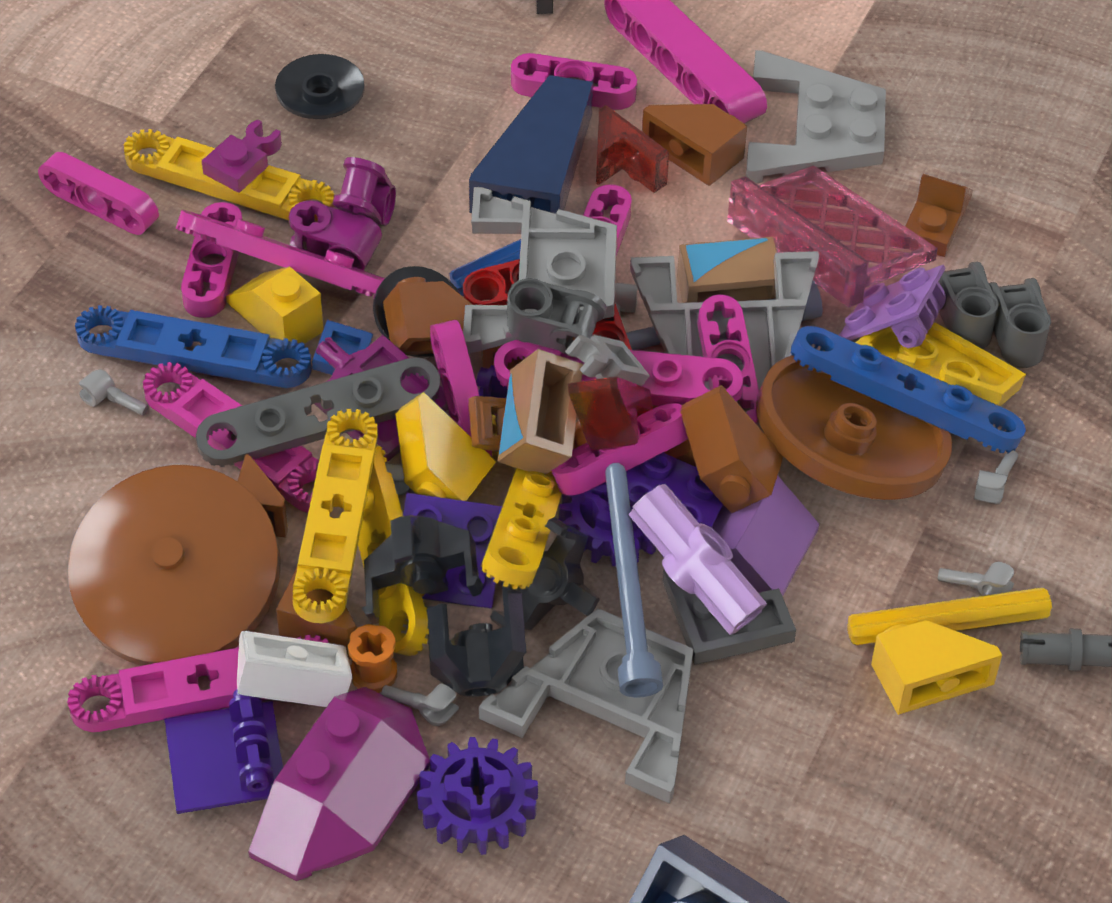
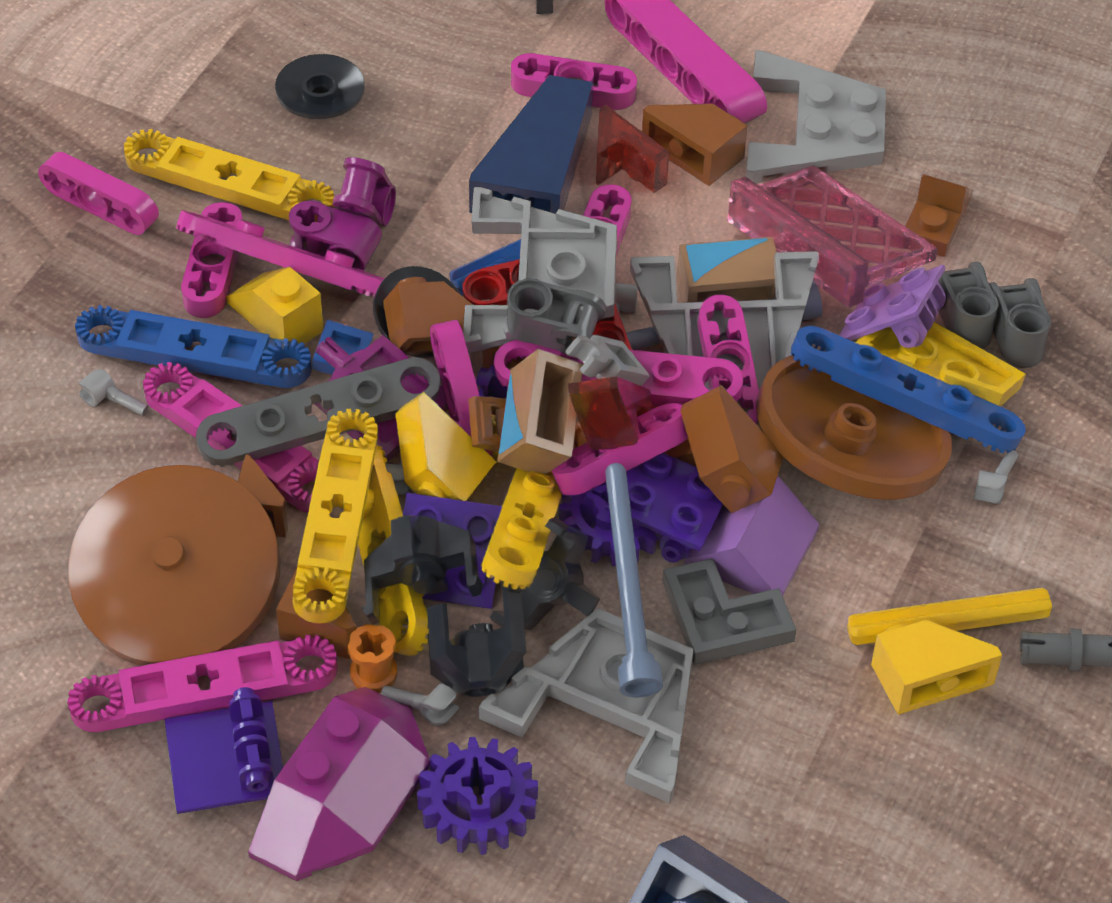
(241, 161): magenta plate -> none
(291, 669): white slope -> none
(697, 559): lavender piece -> none
(993, 582): light grey hand -> none

